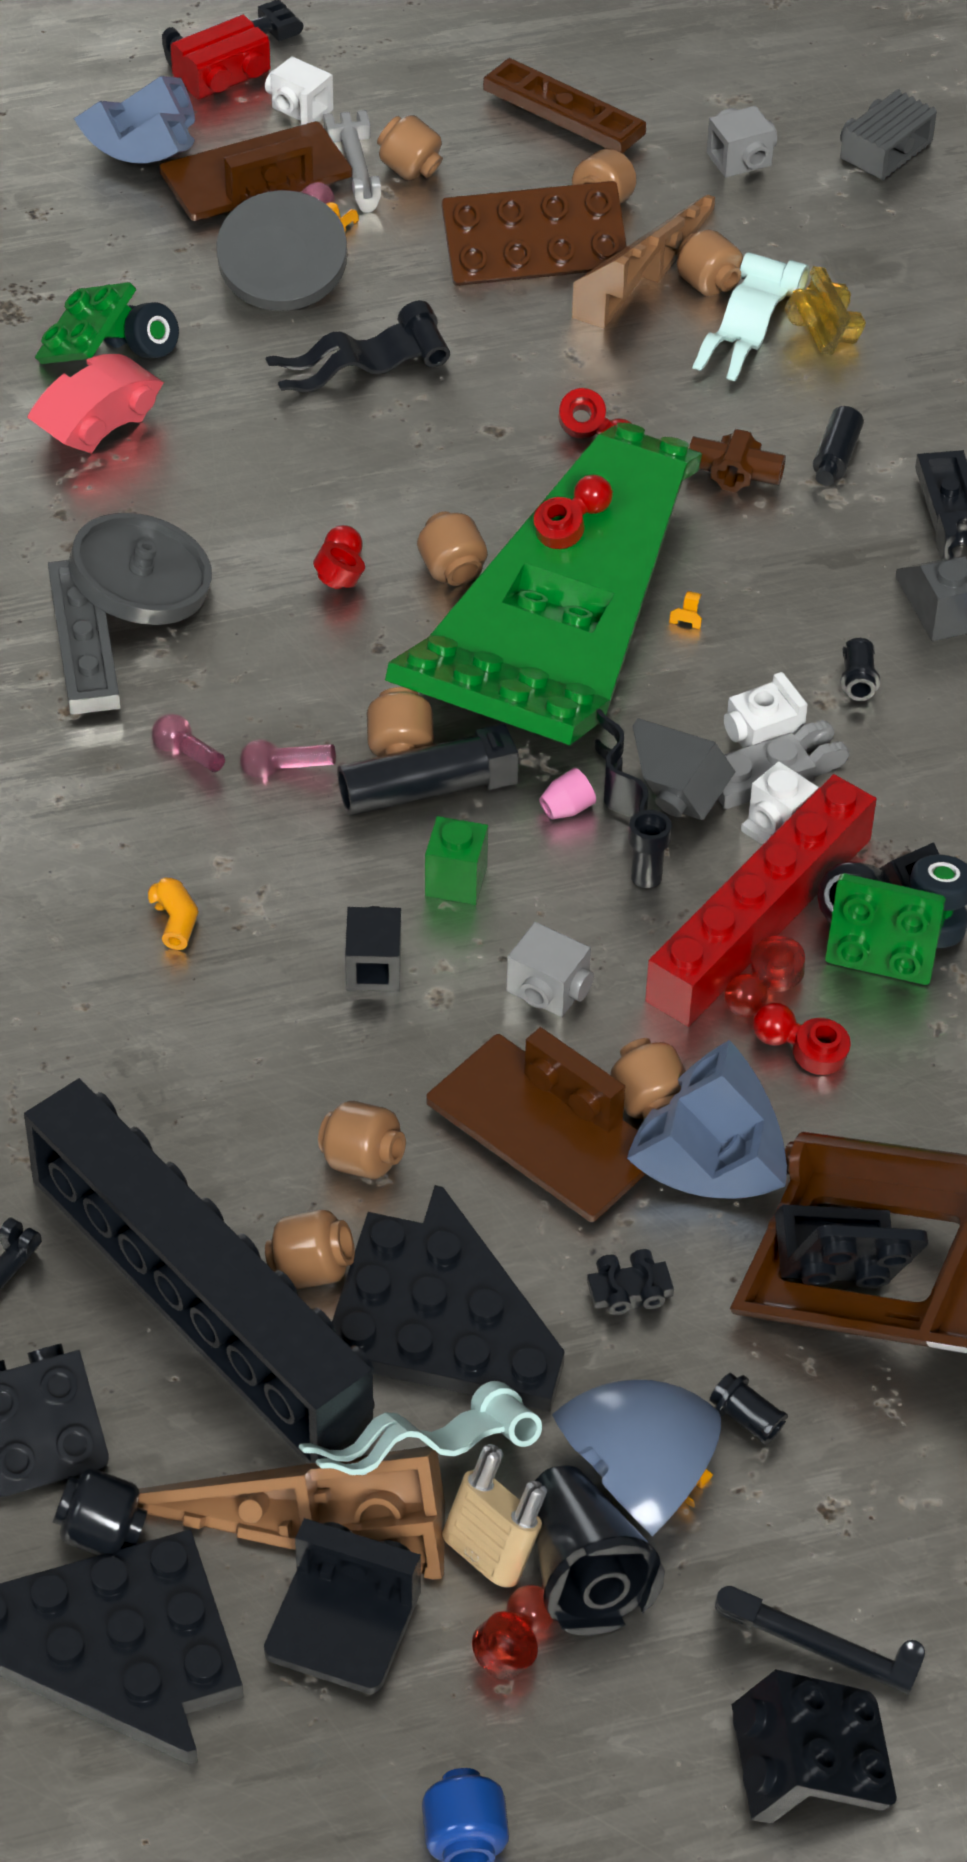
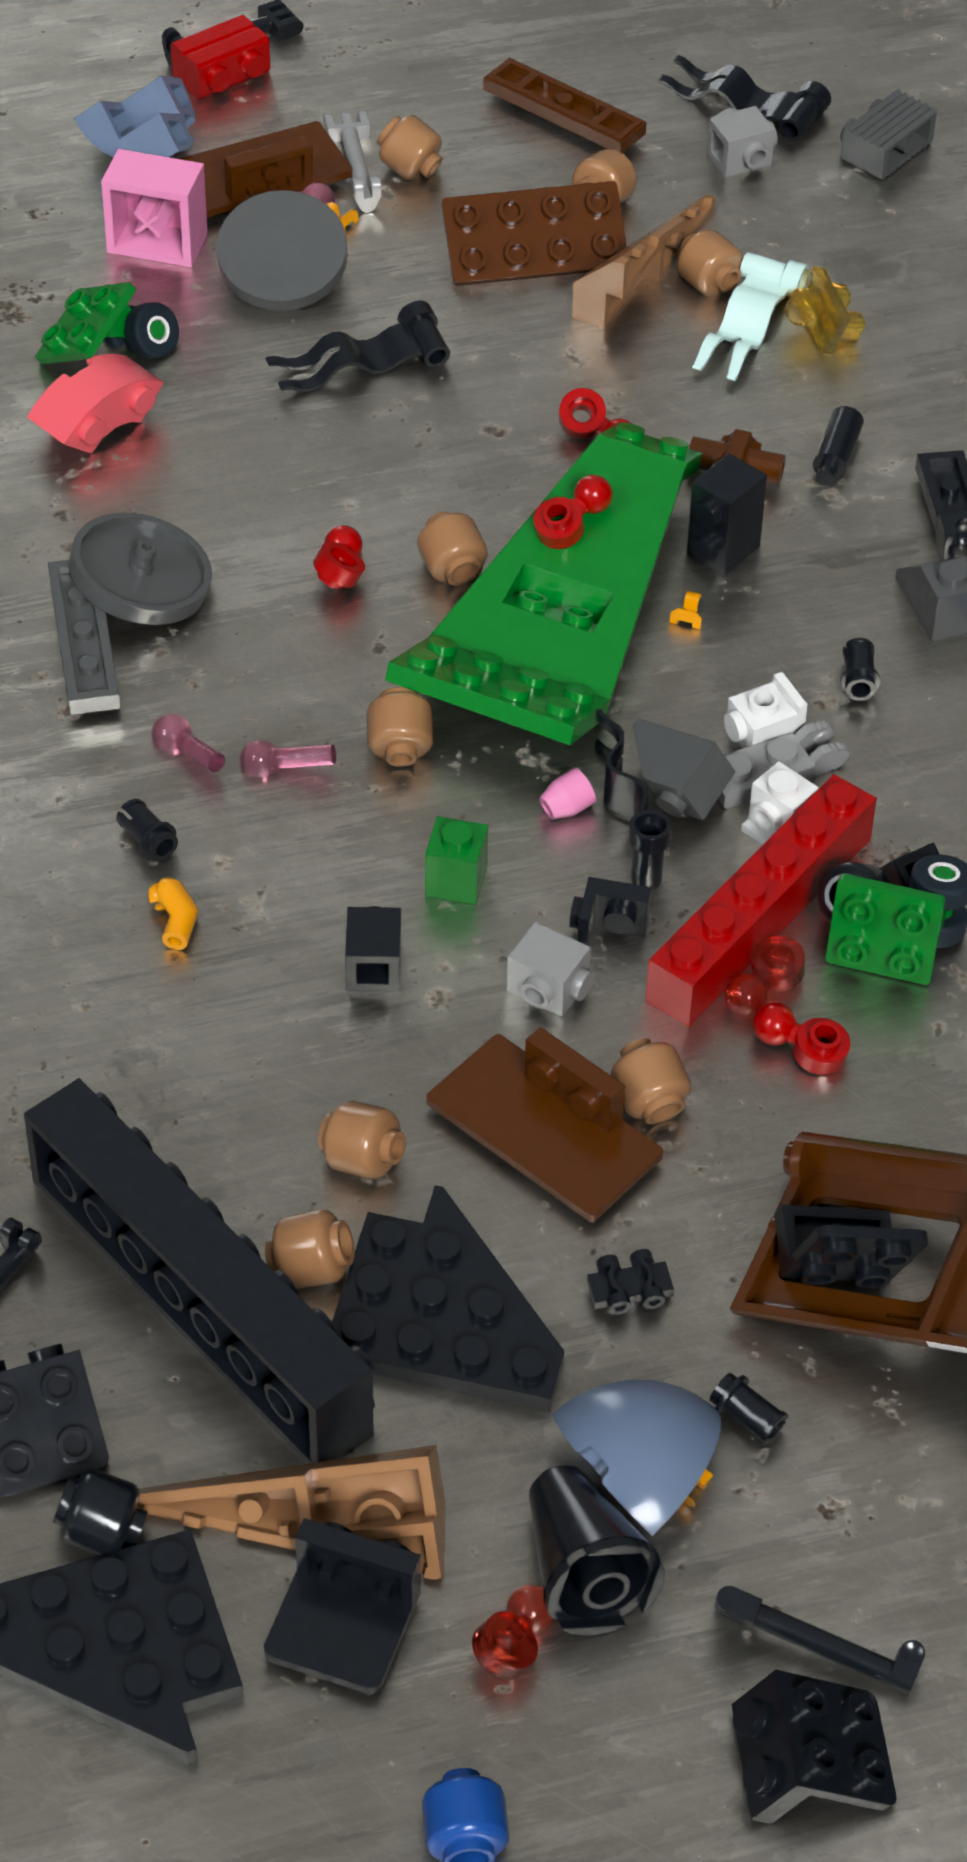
(154, 208): none -> bright pink brick
(154, 837): none -> black pin
(300, 90): white brick -> none
(430, 771): black piece -> none
(492, 1524): tan piece -> none
(493, 1411): light aqua flag -> none
(611, 907): none -> black bracket
(715, 1132): sand blue brick -> none
(726, 514): none -> black brick
(791, 109): none -> black flag

